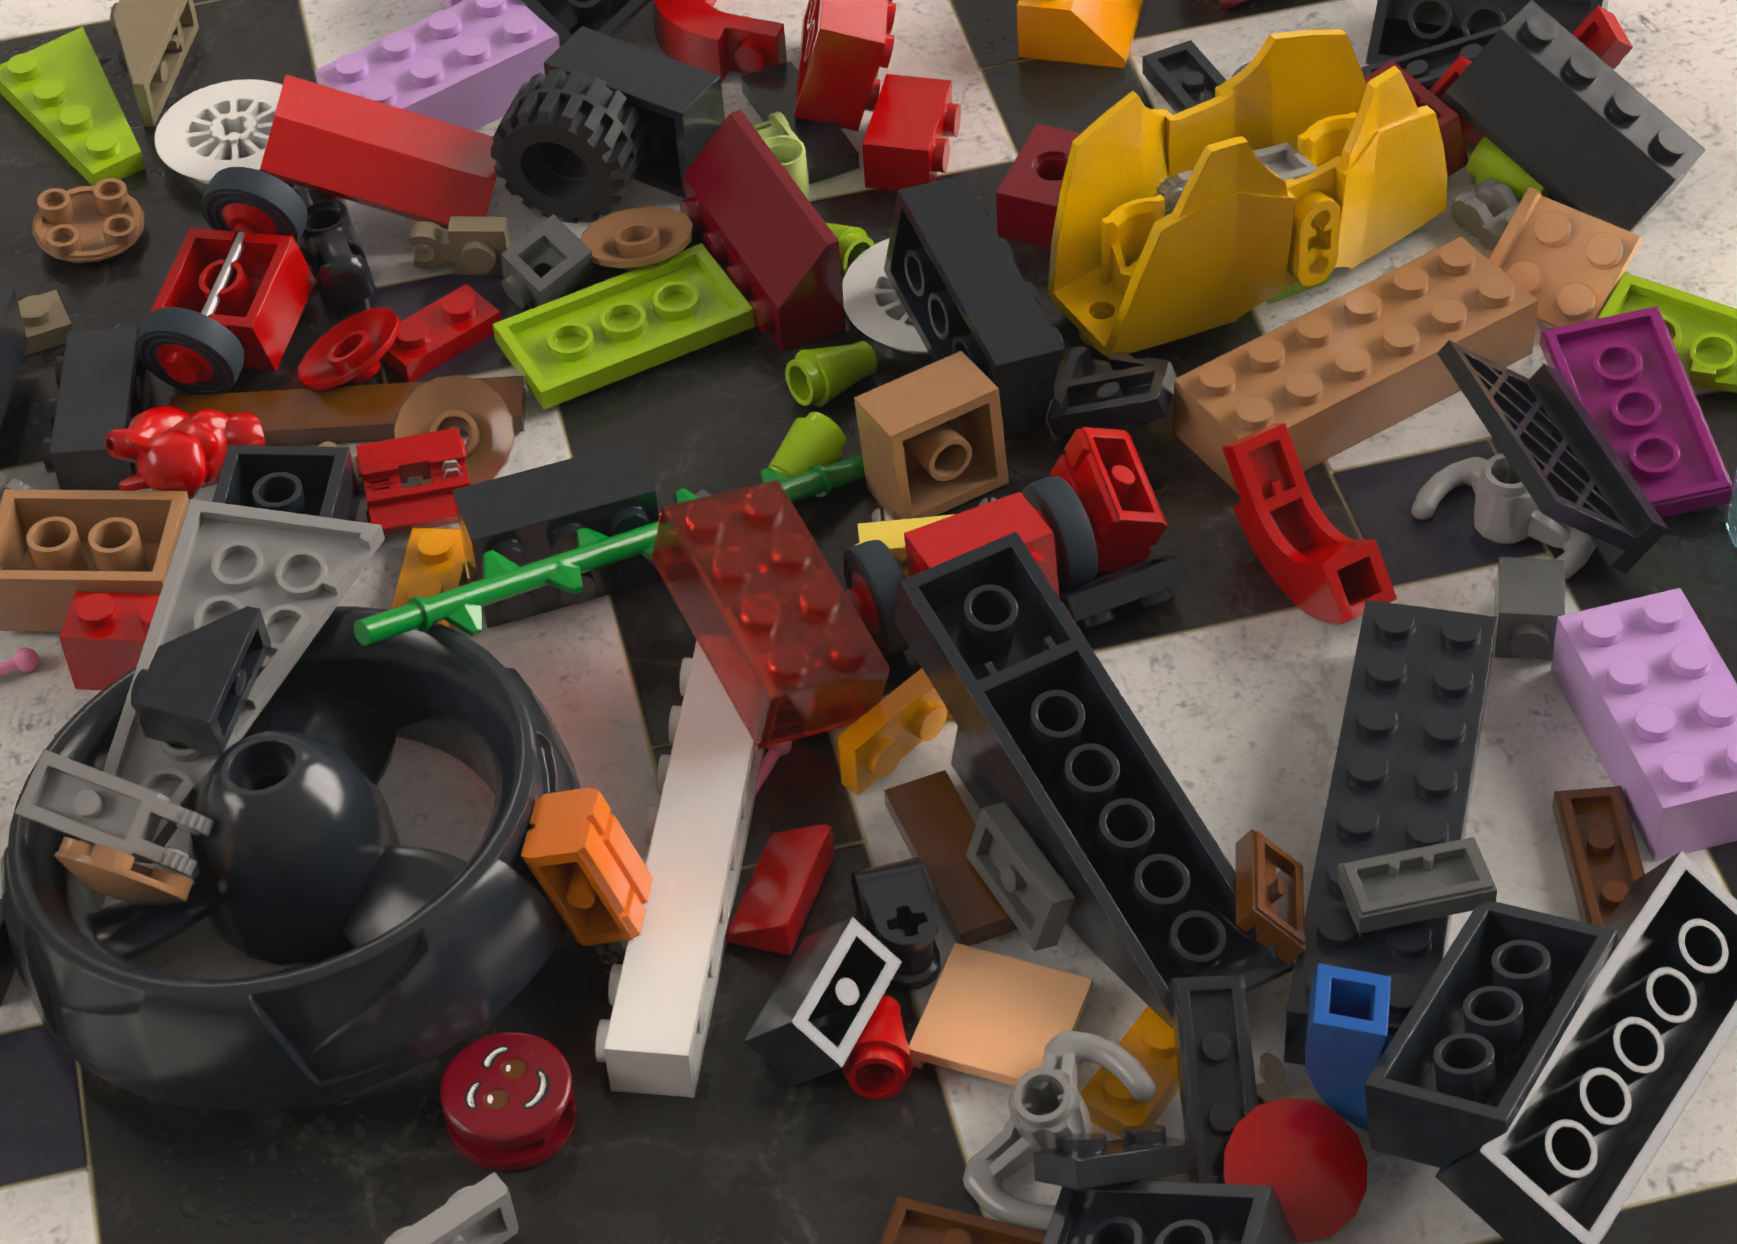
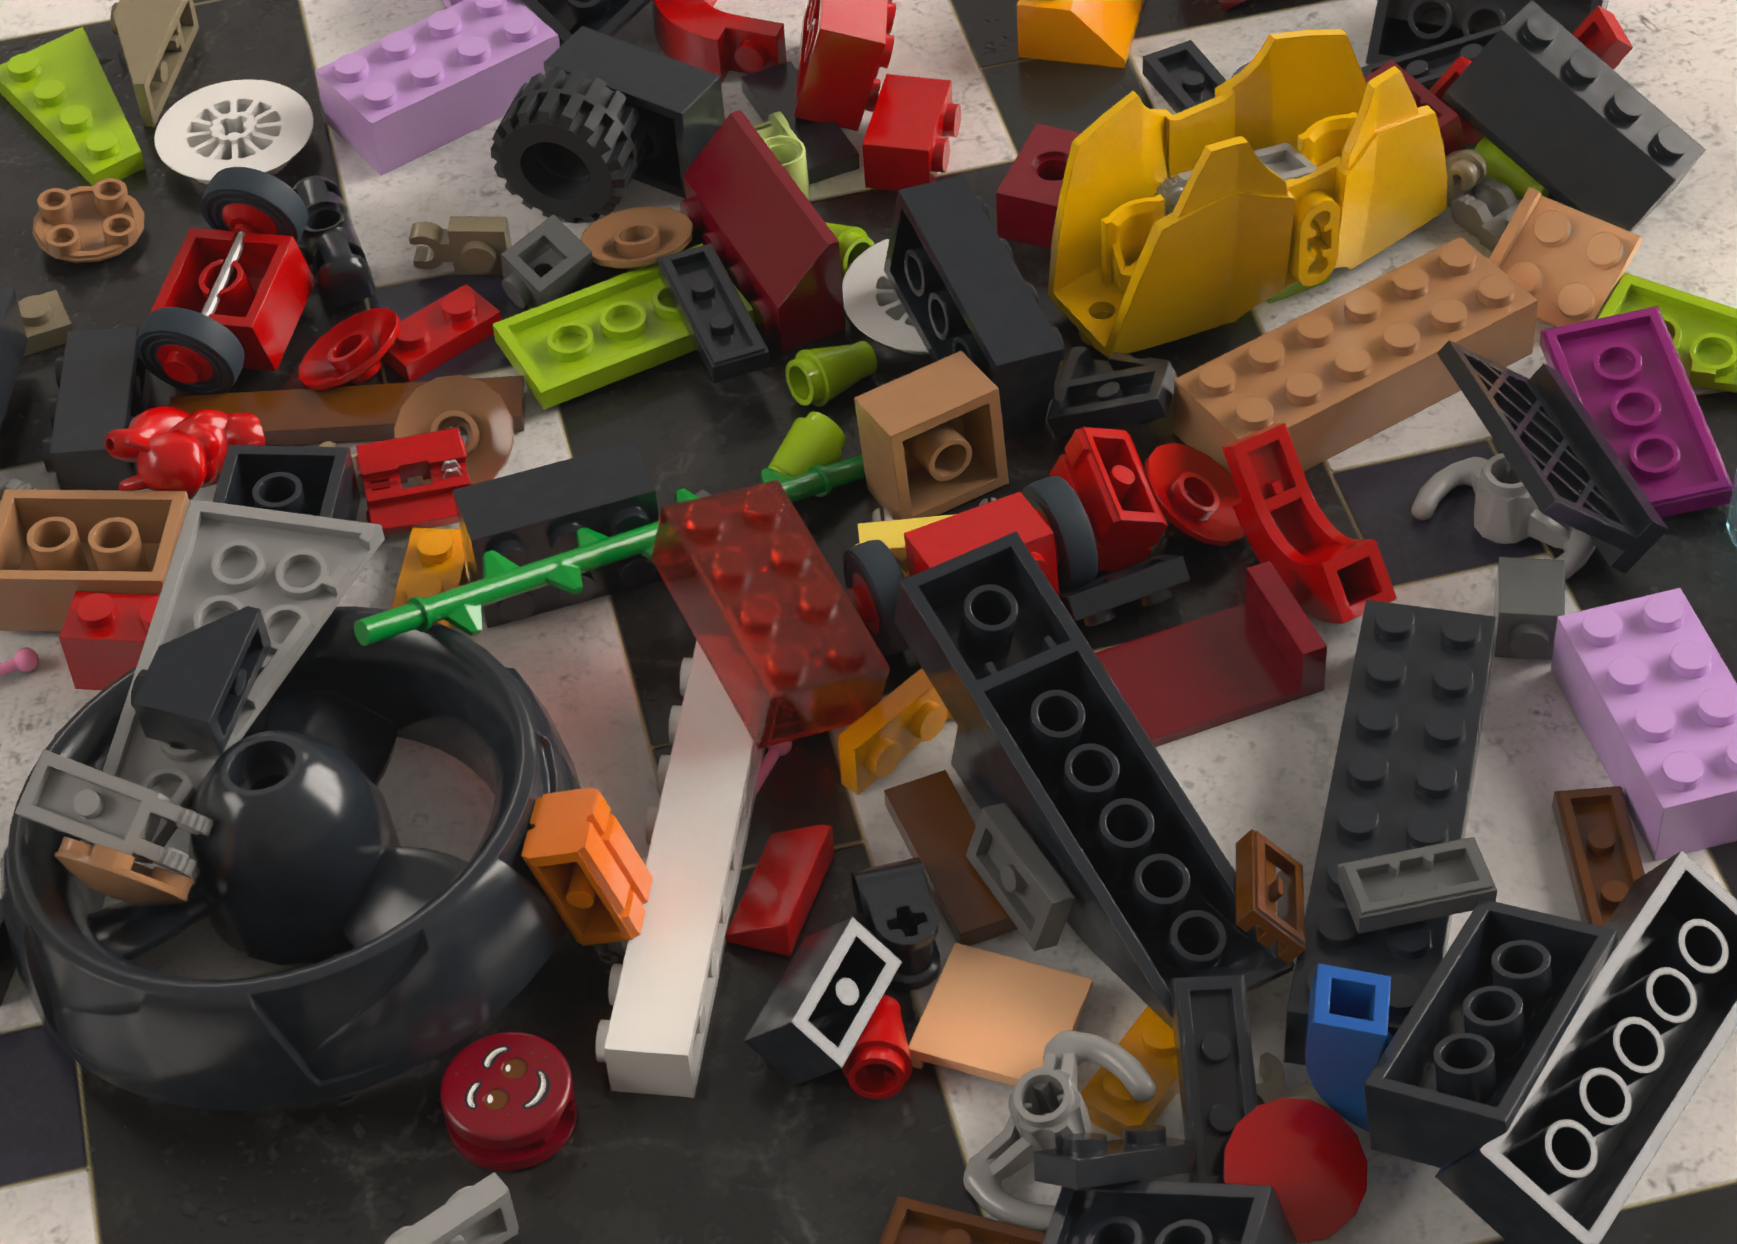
(378, 154): red slope -> none
(713, 313): none -> black tile
(1194, 493): none -> red dish
(1221, 663): none -> dark red panel
(1464, 171): none -> dark tan arm

